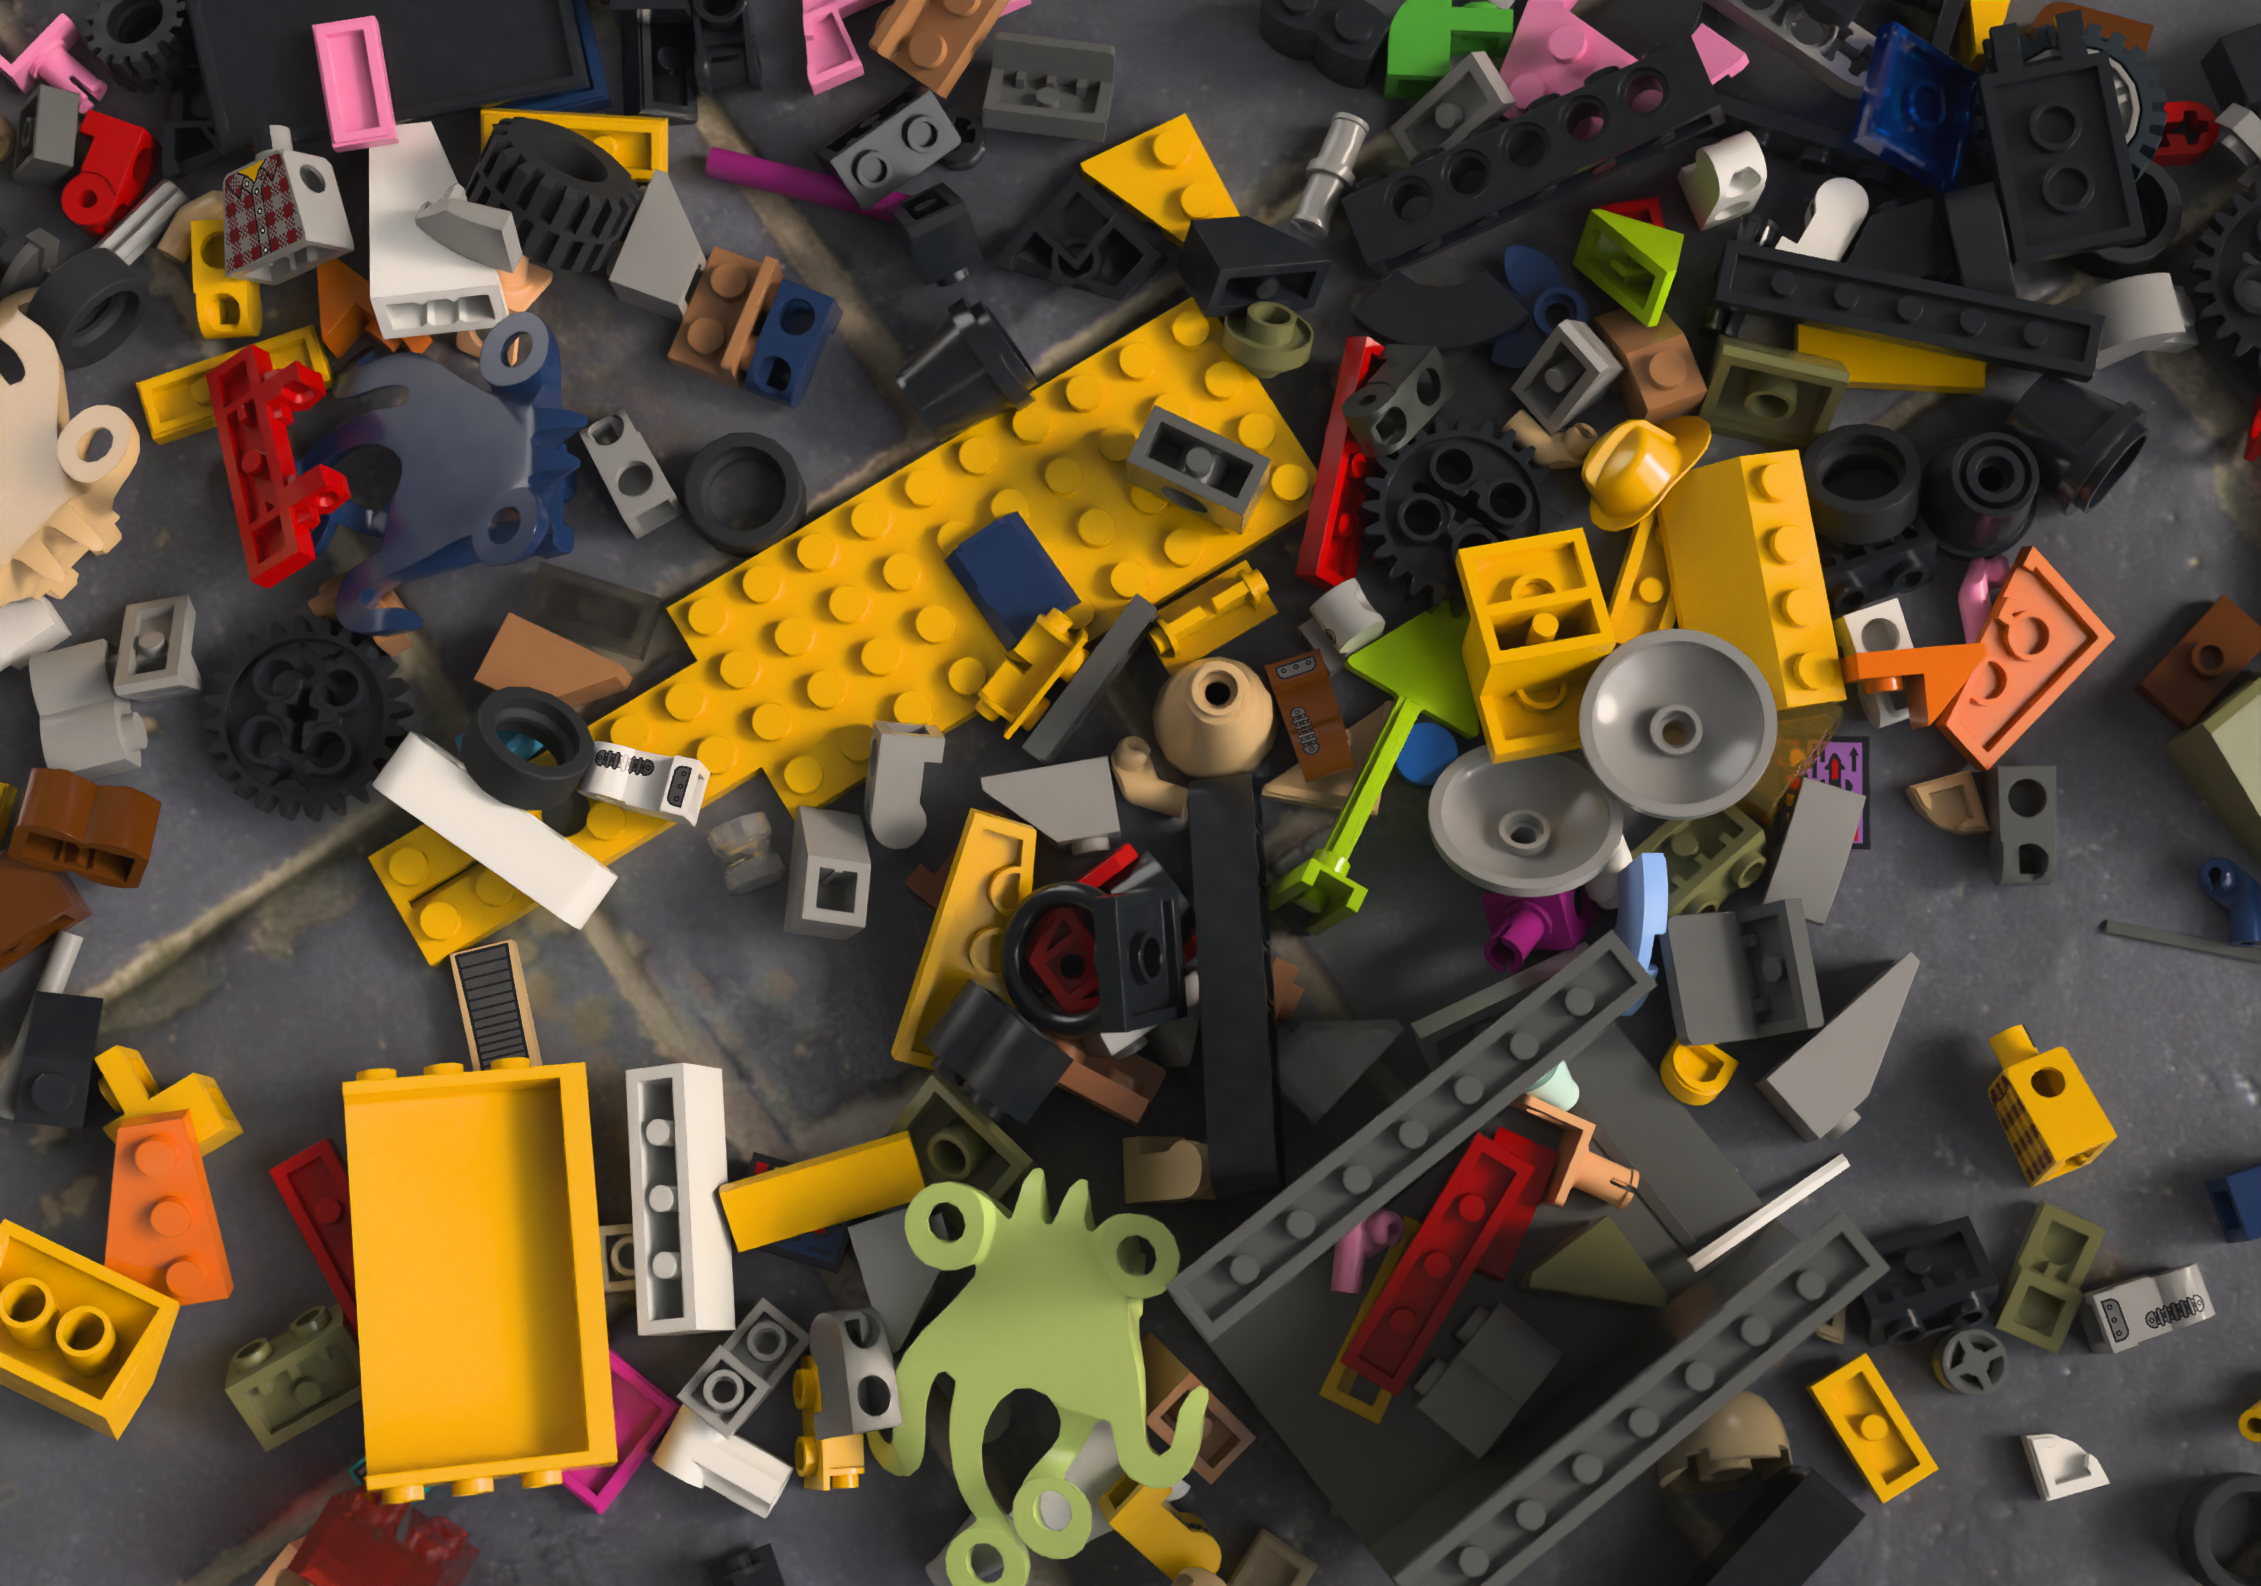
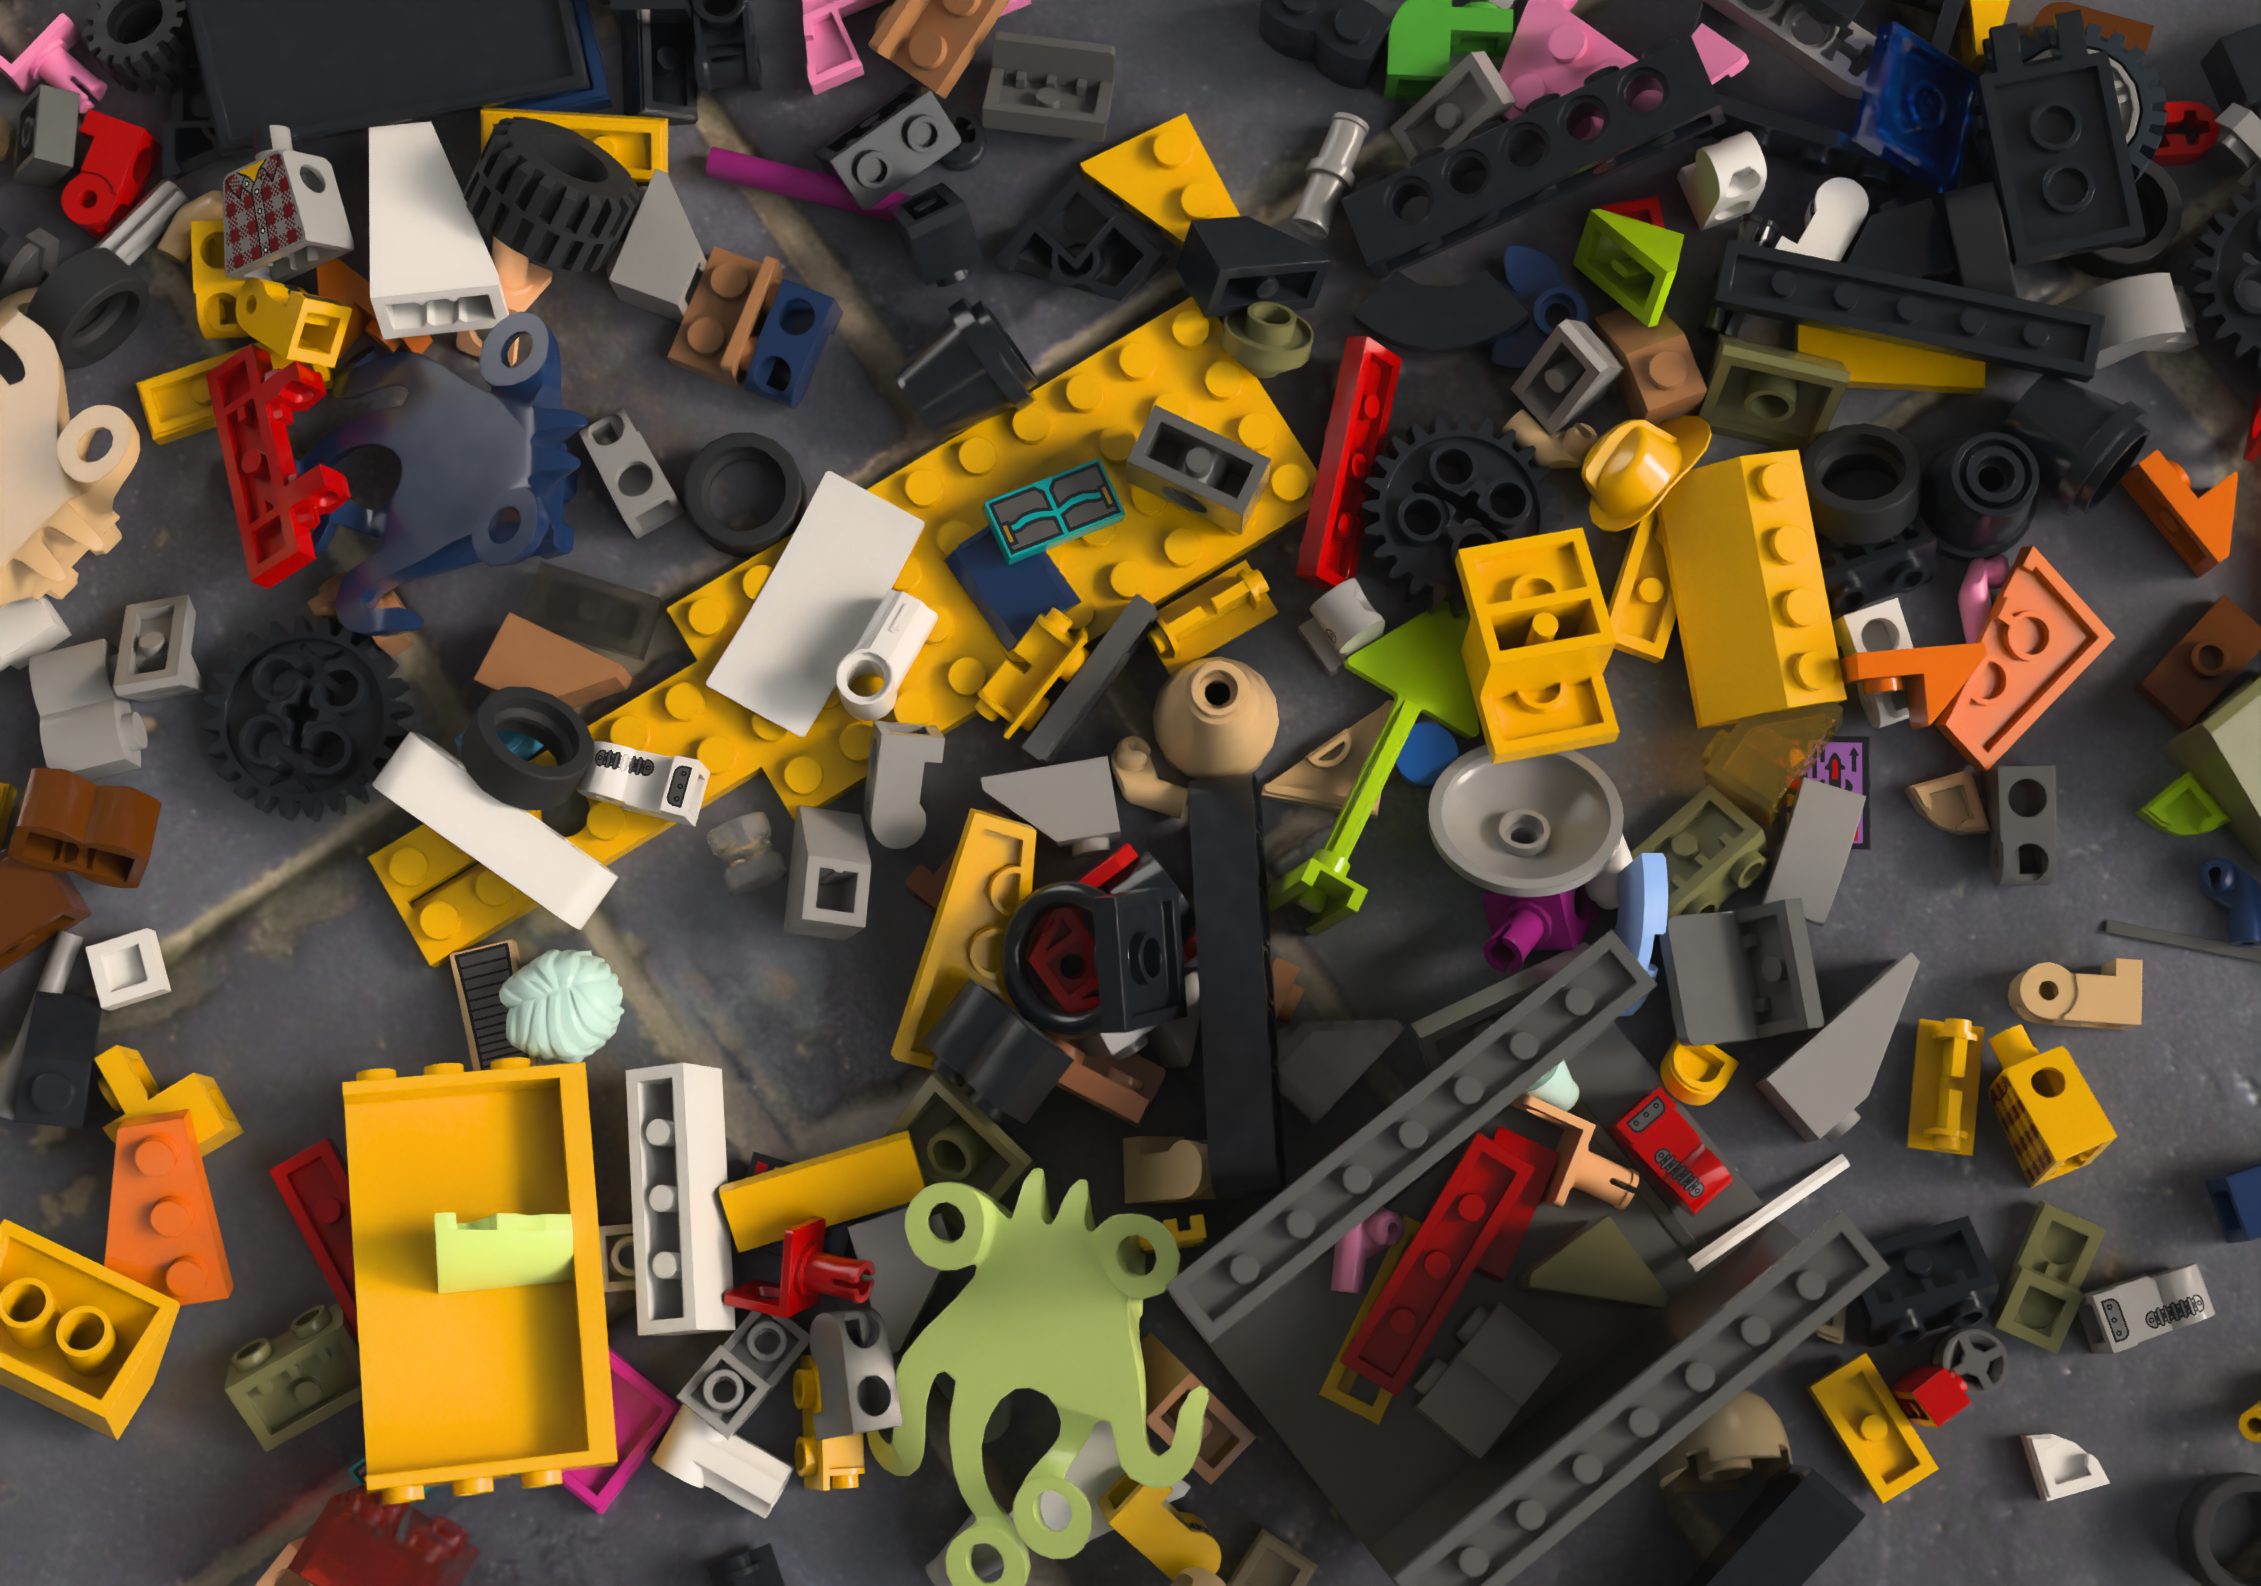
(128, 969): none -> white plate
(293, 321): none -> yellow leg
(355, 84): bright pink tile -> none
(472, 229): light grey slope -> none
(502, 1251): none -> yellowish green slope
(562, 1005): none -> light aqua hair
(805, 1275): none -> red bracket
(816, 604): none -> white sticker
(885, 651): none -> white piece
(1053, 511): none -> tile
(1190, 1238): none -> yellow tile
(1311, 714): reddish brown leg -> none
(1393, 402): pearl dark grey leg -> none
(1670, 1151): none -> red leg
(1686, 684): light grey dish -> none
(1930, 1395): none -> red piece
(1945, 1086): none -> yellow hinge
(2060, 998): none -> tan leg
(2183, 809): none -> lime tile
(2192, 525): none -> orange slope

